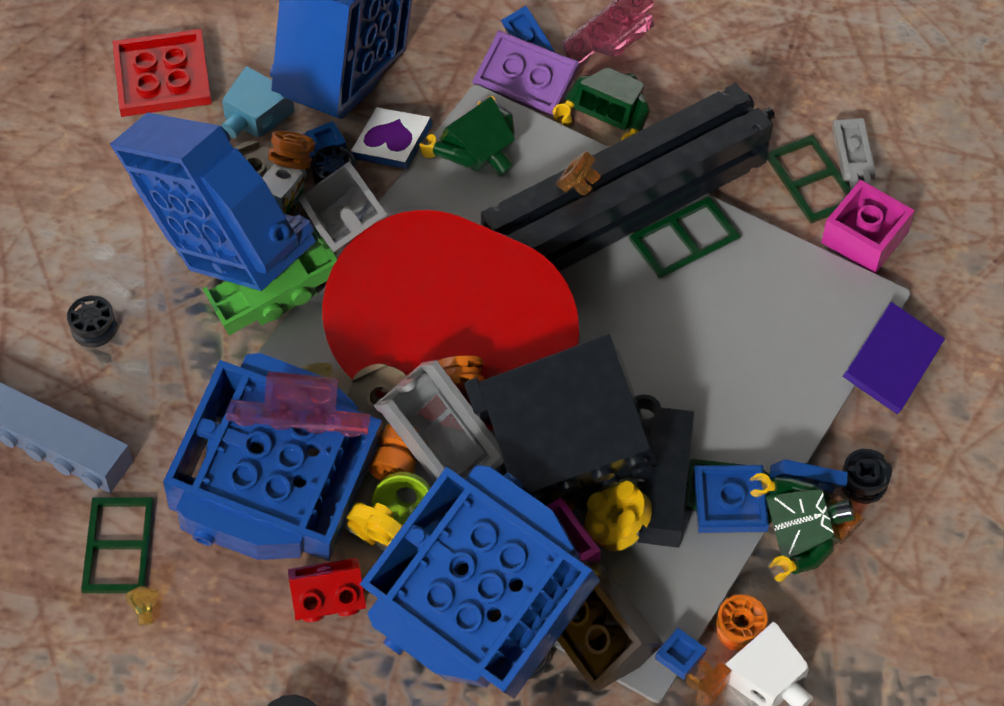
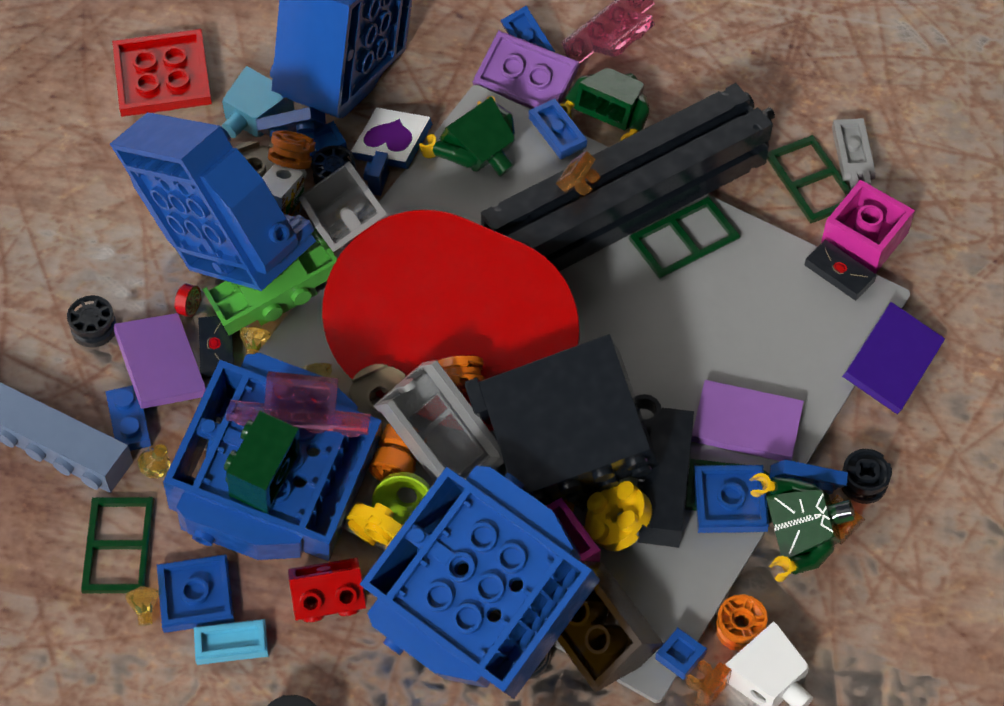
(128, 418): none -> blue plate
(154, 462): none -> clear yellow rock
(159, 360): none -> medium lavender tile
(187, 300): none -> red tile
(195, 593): none -> blue tile
(213, 345): none -> black tile
(230, 642): none -> medium azure tile
(254, 338): none -> clear yellow rock
(262, 461): none -> dark green brick
(298, 121): none -> blue plate
(377, 172): none -> blue plate
(557, 128): none -> blue plate
(747, 421): none -> medium lavender tile
(840, 270): none -> black tile

